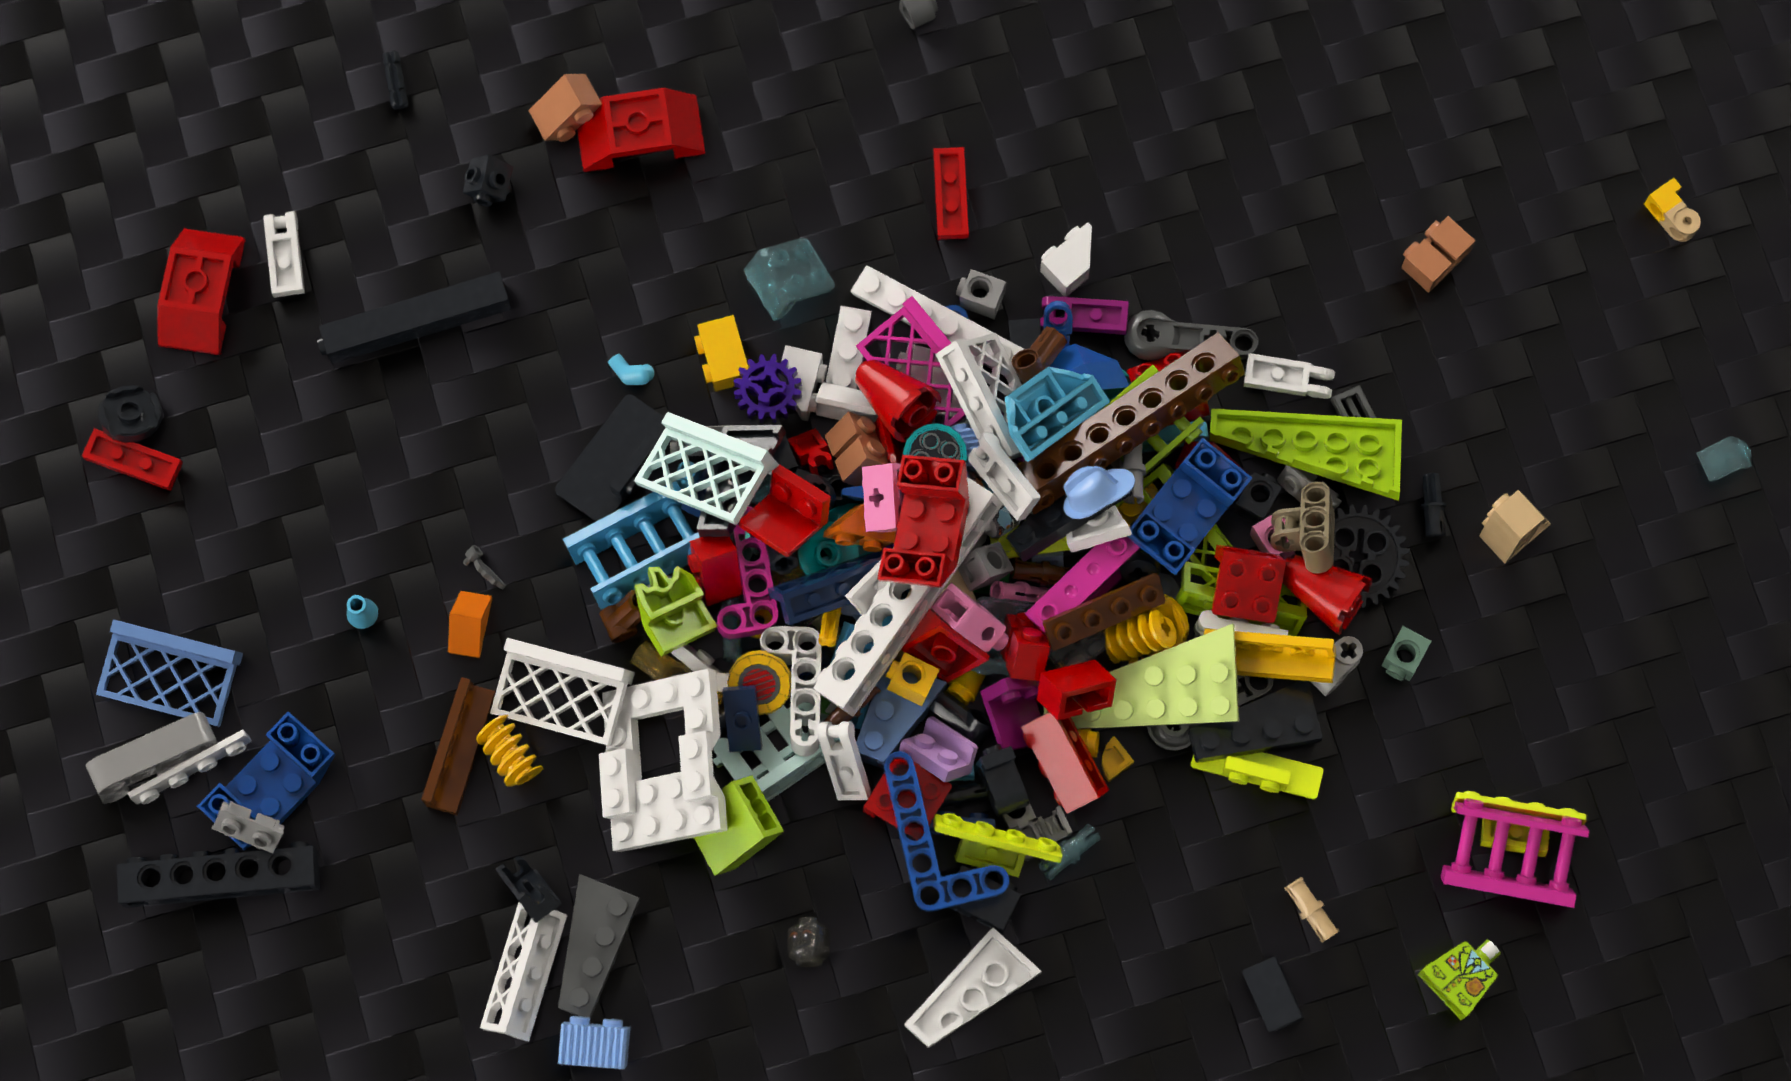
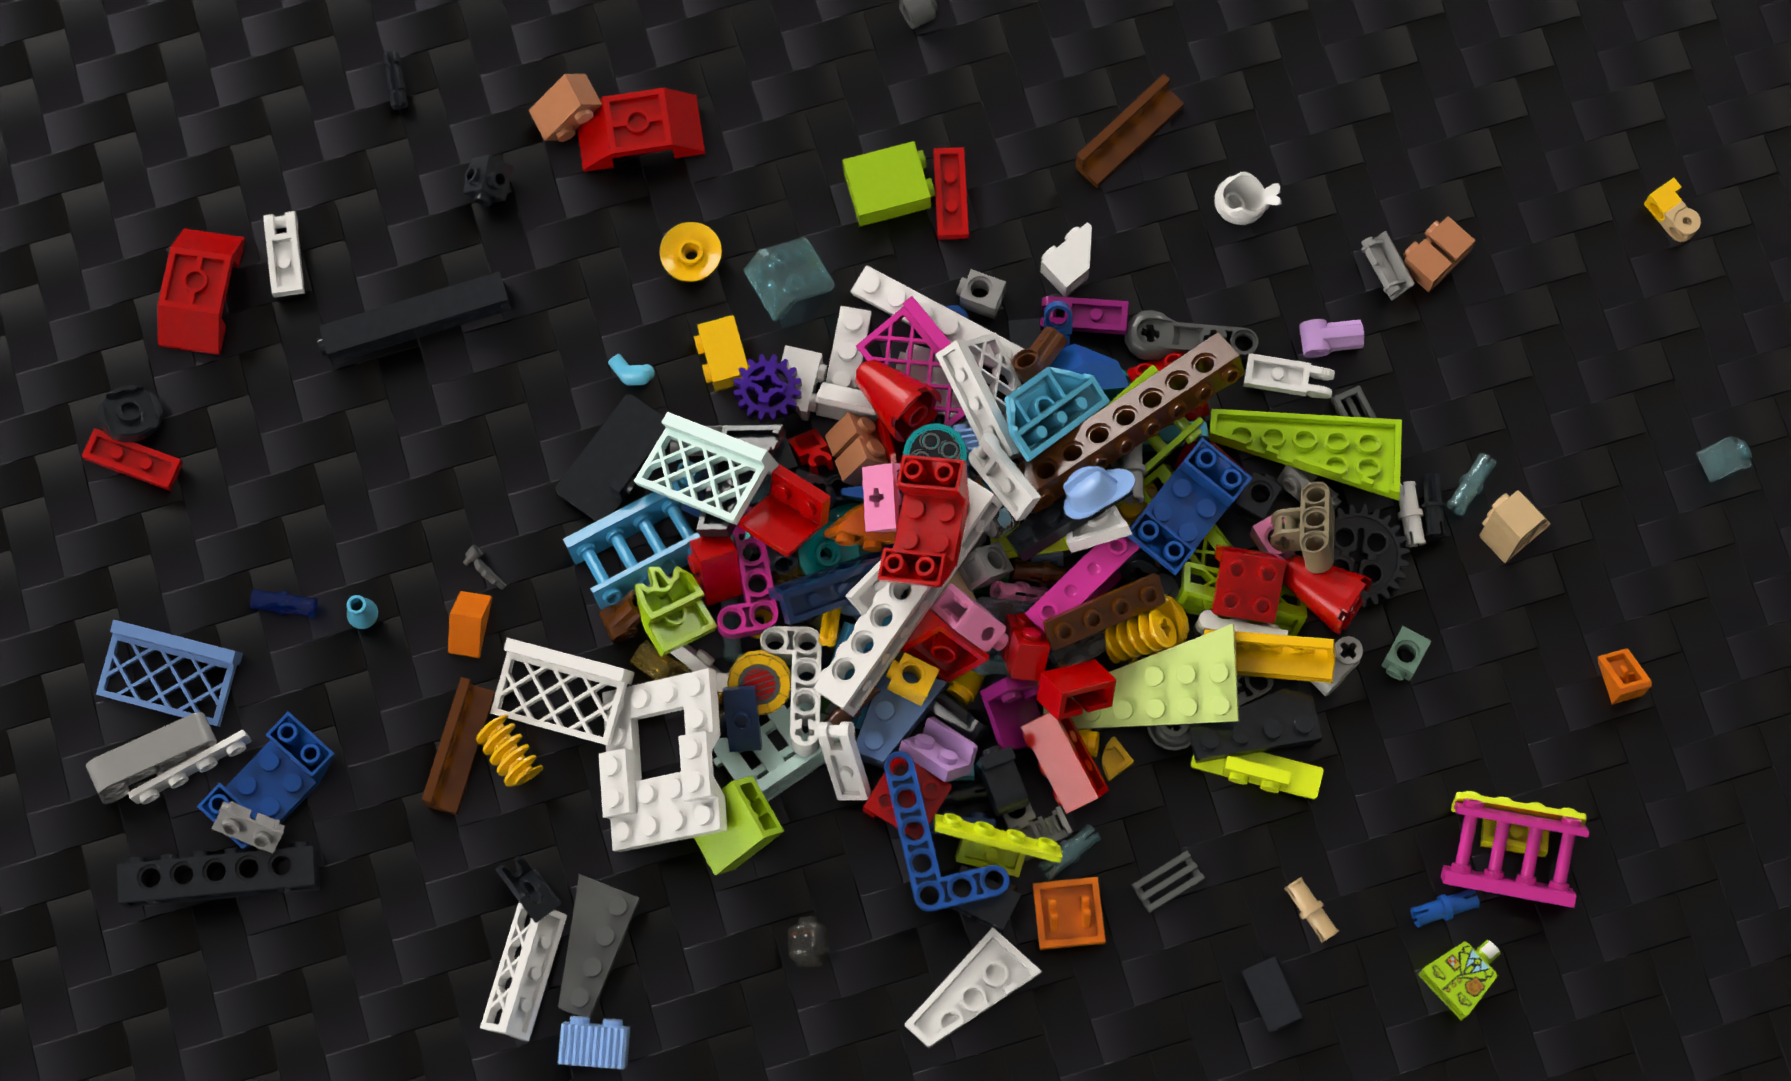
(283, 603): none -> clear blue pin
(690, 238): none -> yellow dish
(888, 183): none -> lime brick
(1068, 913): none -> orange plate
(1128, 132): none -> reddish brown fence
(1191, 867): none -> dark grey tile
(1243, 198): none -> white hat
(1321, 337): none -> lavender piece
(1387, 265): none -> light grey hinge
(1411, 515): none -> white pin
(1445, 907): none -> blue pin
(1471, 484): none -> clear light blue pin
(1623, 676): none -> orange slope

